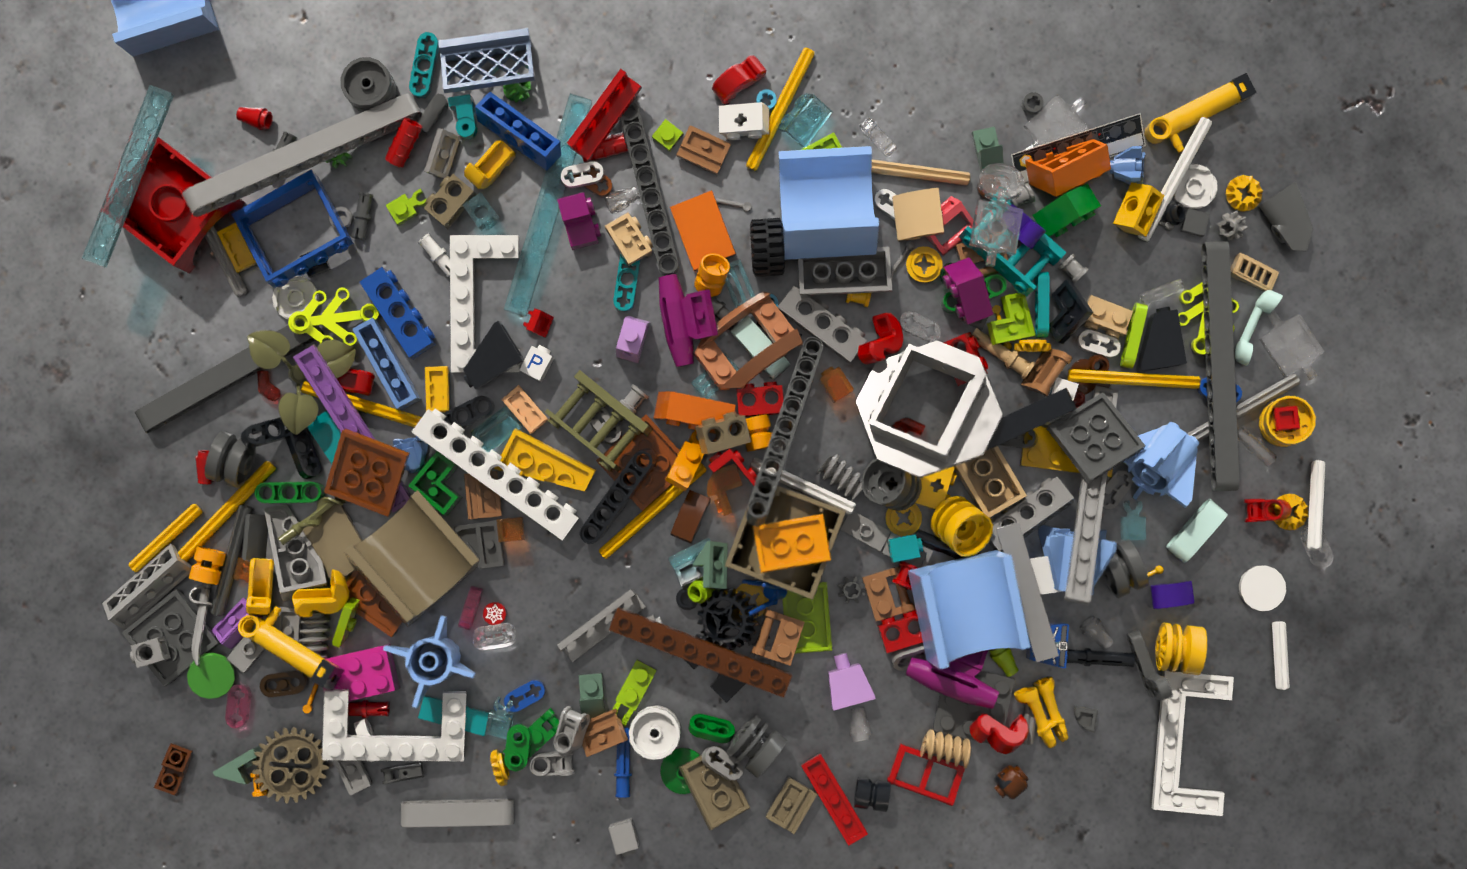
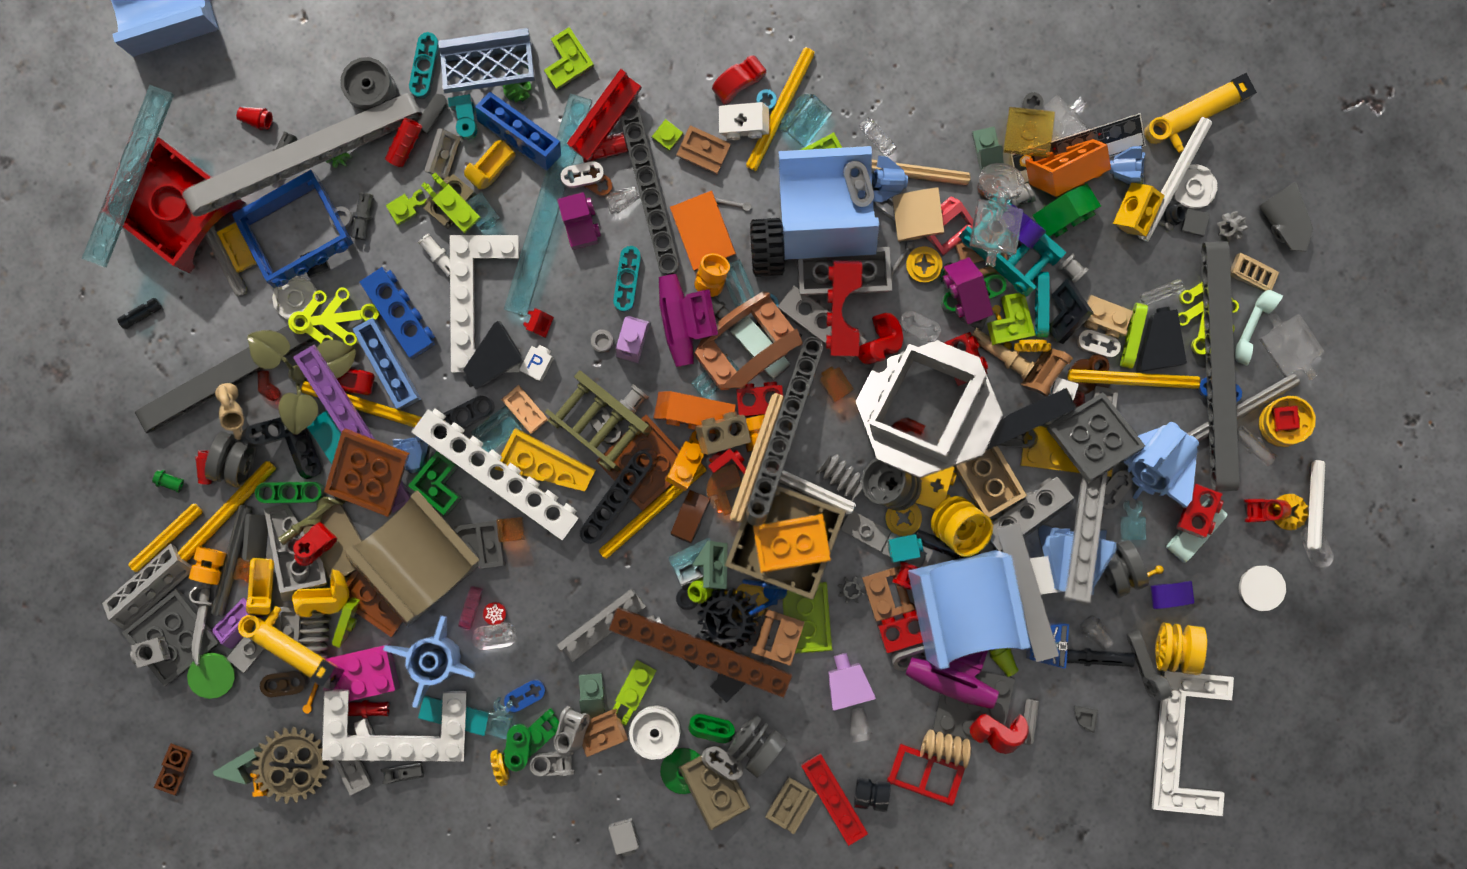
(139, 313): none -> black axle
(168, 481): none -> green pin
(230, 411): none -> tan piece
(232, 705): clear pink beam -> none
(316, 541): none -> red piece
(437, 388): yellow plate -> none
(453, 204): none -> lime hinge
(457, 813): light grey beam -> none
(480, 499): medium nougat plate -> none
(573, 61): none -> lime plate
(602, 341): none -> light grey tile
(623, 768): blue axle -> none
(629, 239): tan bracket -> none
(756, 459): none -> tan axle
(845, 278): none -> red arch
(858, 183): none -> light grey plate
(861, 298): yellow bush -> none
(889, 179): none -> medium blue brick
(1011, 782): reddish brown head -> none
(1029, 132): none -> clear yellow plate
(1030, 696): yellow piece -> none
(1195, 509): none -> red brick
(1234, 196): yellow gear -> none
(1280, 655): white axle -> none

